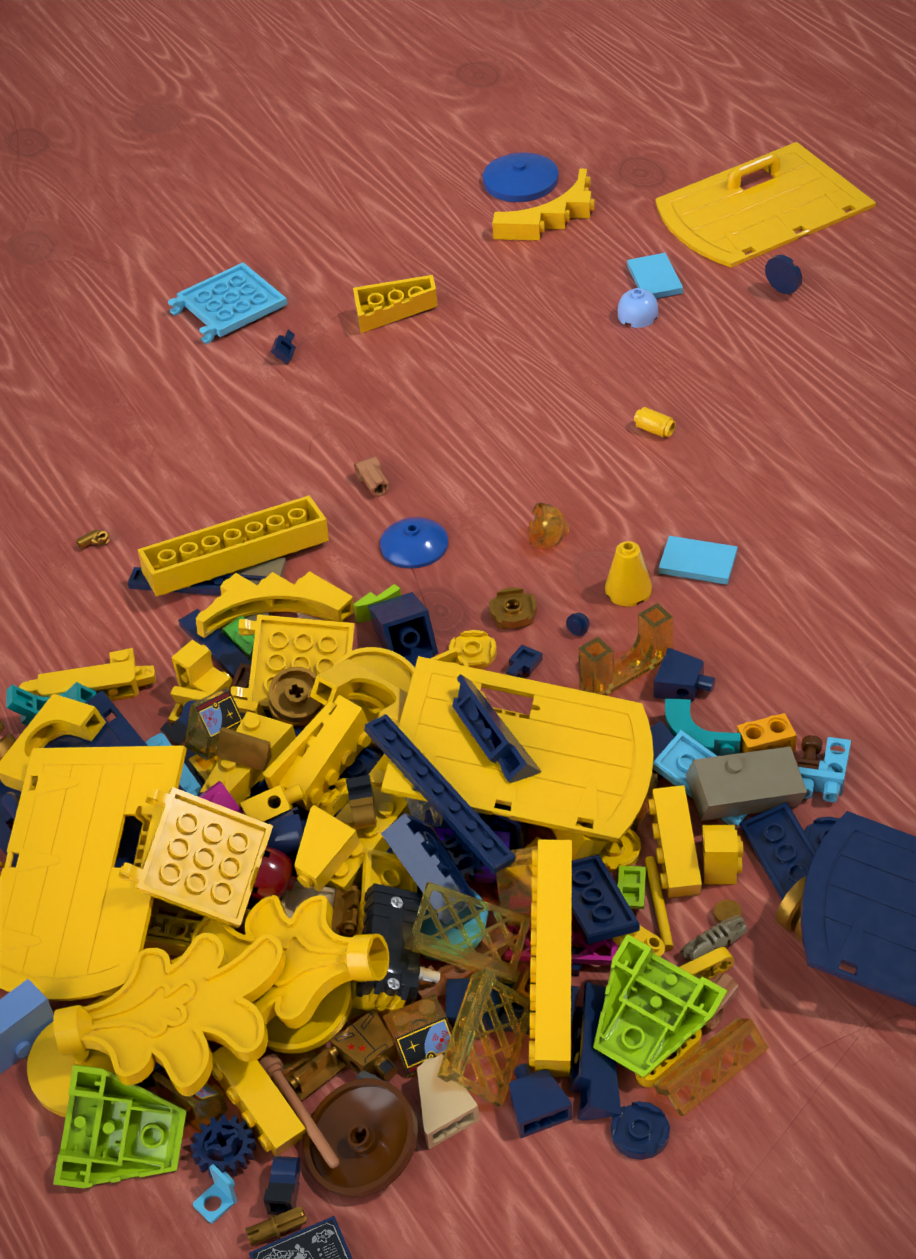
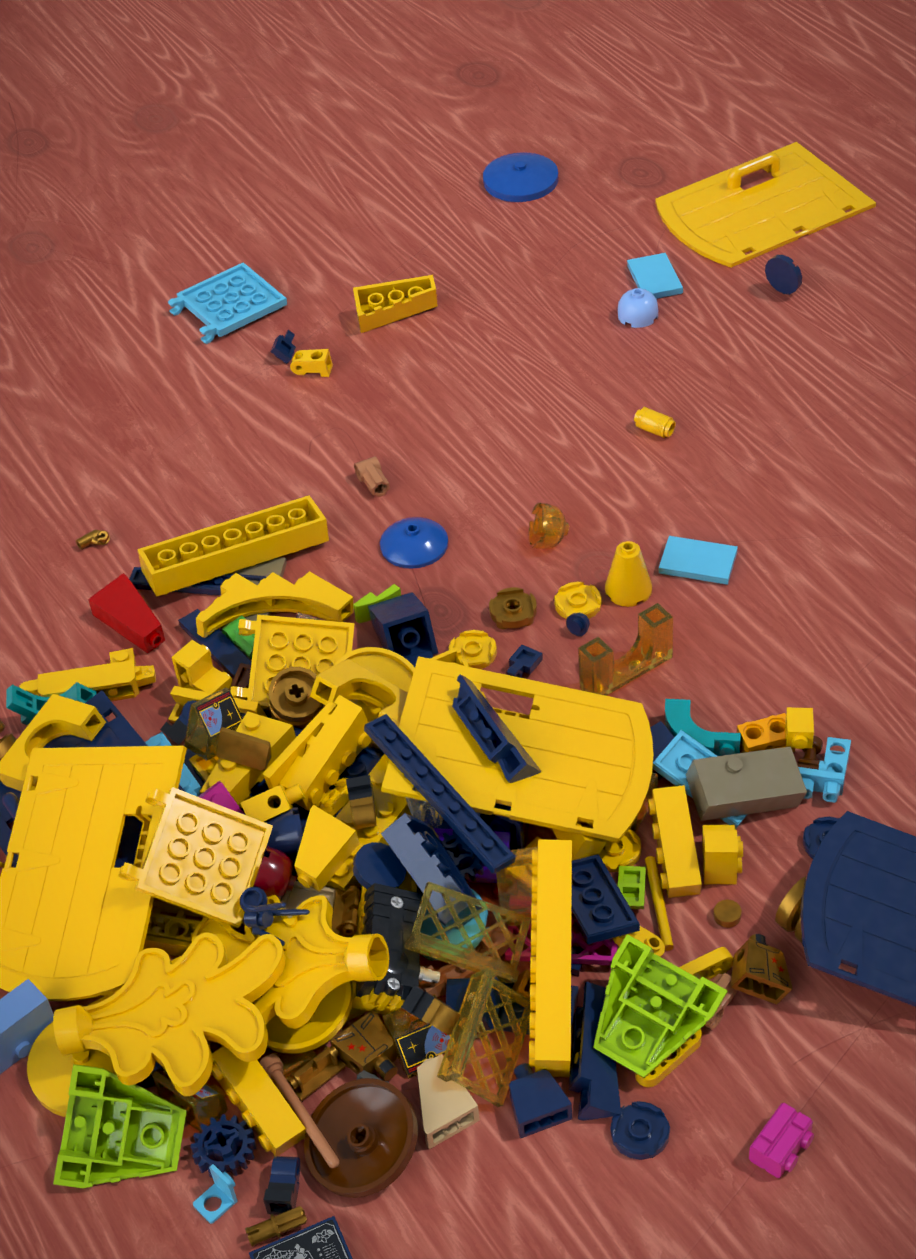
(127, 613): none -> red slope
(253, 896): none -> dark blue plate
(262, 916): none -> dark blue plant
(312, 362): none -> yellow leg
(378, 865): none -> dark blue tile
(431, 1010): none -> leg
(531, 222): yellow arch -> none
(577, 598): none -> yellow tile
(681, 677): dark blue torso -> none
(705, 1056): clear yellow fence -> none
(718, 936): dark tan hinge -> none
(760, 970): none -> pearl gold torso
(779, 846): dark blue tile -> none
(781, 1140): none -> dark pink brick
(799, 727): none -> yellow brick

